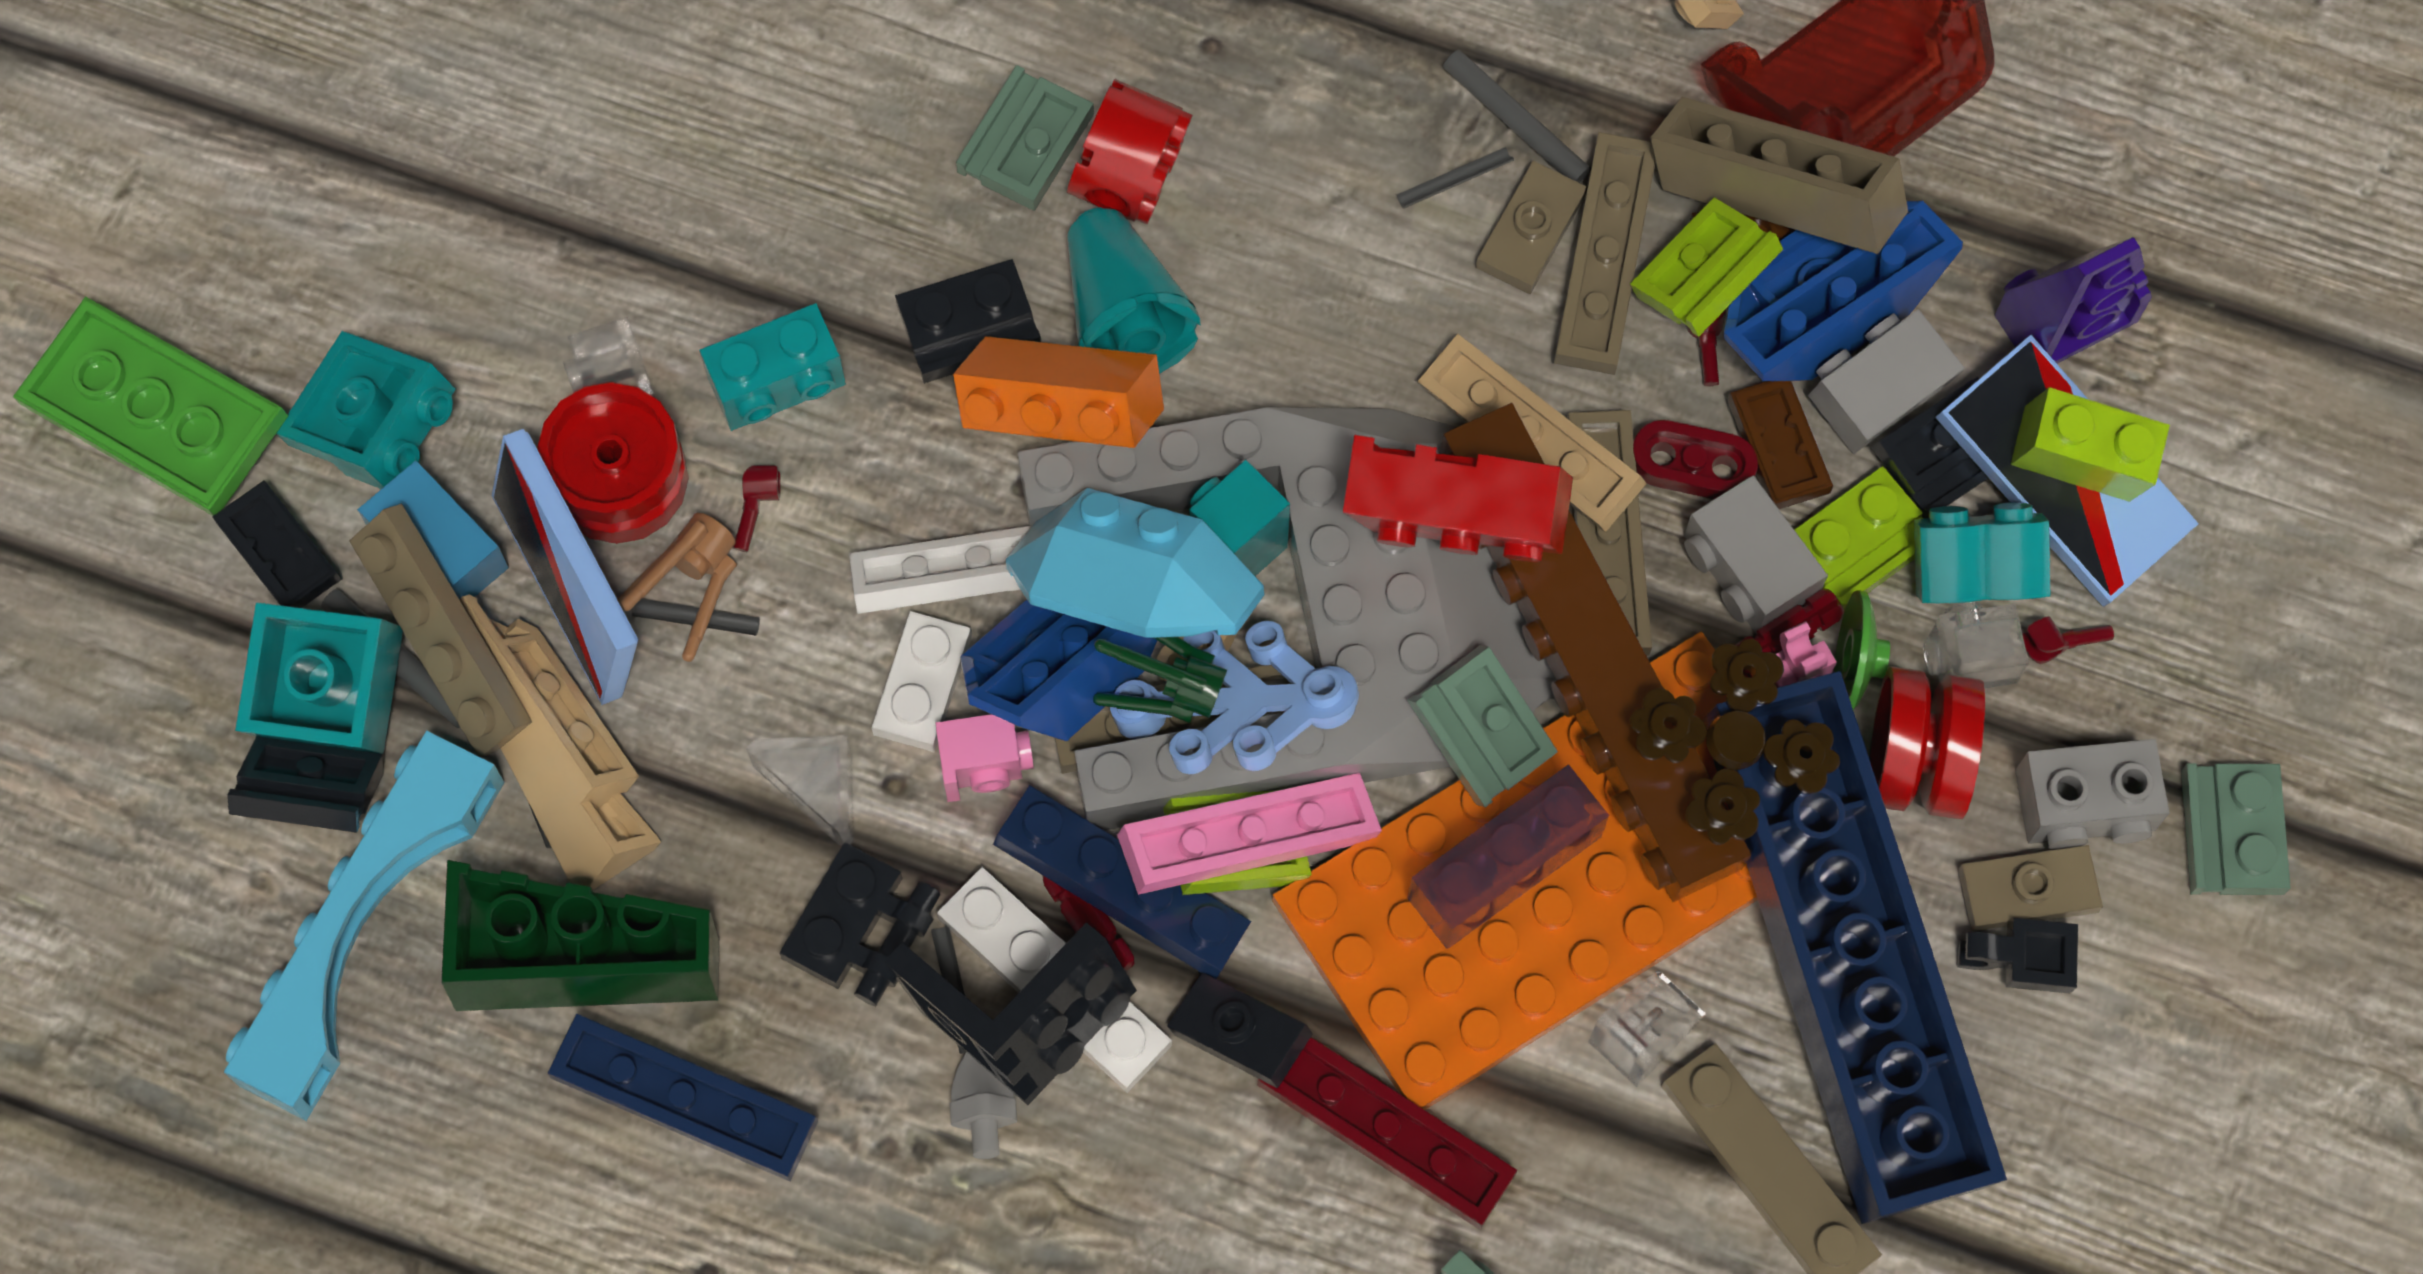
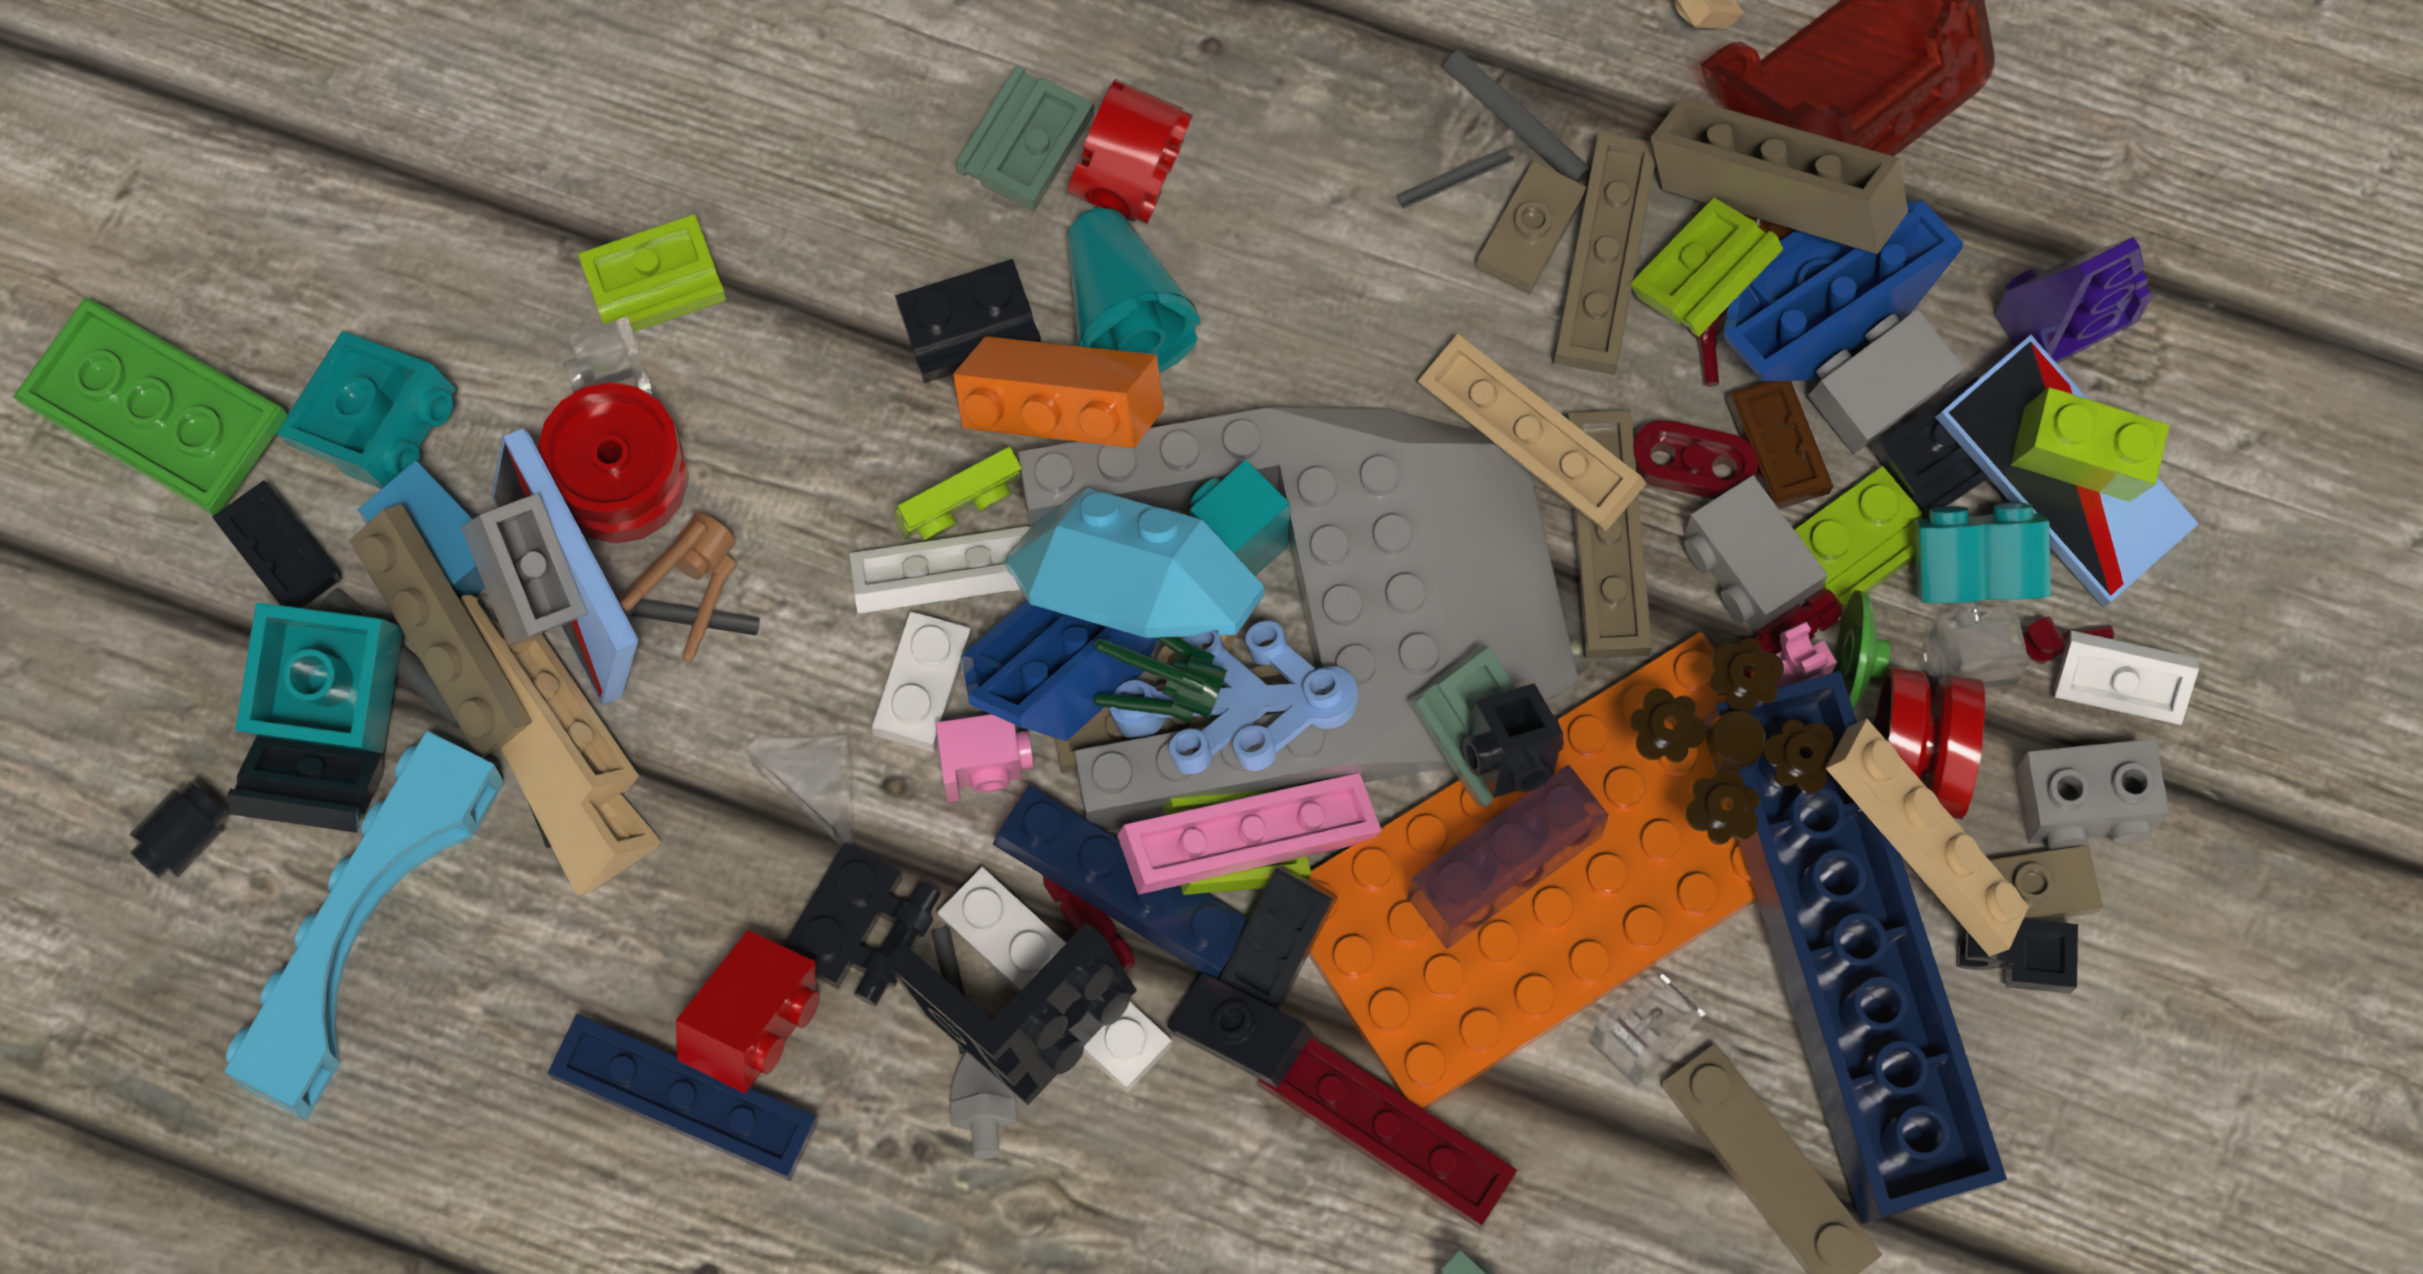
(177, 831): none -> black brick
(523, 569): none -> light grey brick
(569, 947): dark green wedge -> none
(653, 275): none -> lime plate
(747, 1012): none -> red brick
(758, 485): dark red hand -> none
(773, 367): teal brick -> none
(980, 484): none -> lime plate
(1278, 937): none -> black plate
(1458, 500): red wedge -> none
(1513, 741): none -> black brick
(1601, 680): reddish brown brick -> none
(1927, 837): none -> tan plate
(2126, 677): none -> white plate
(2235, 829): sand green plate -> none

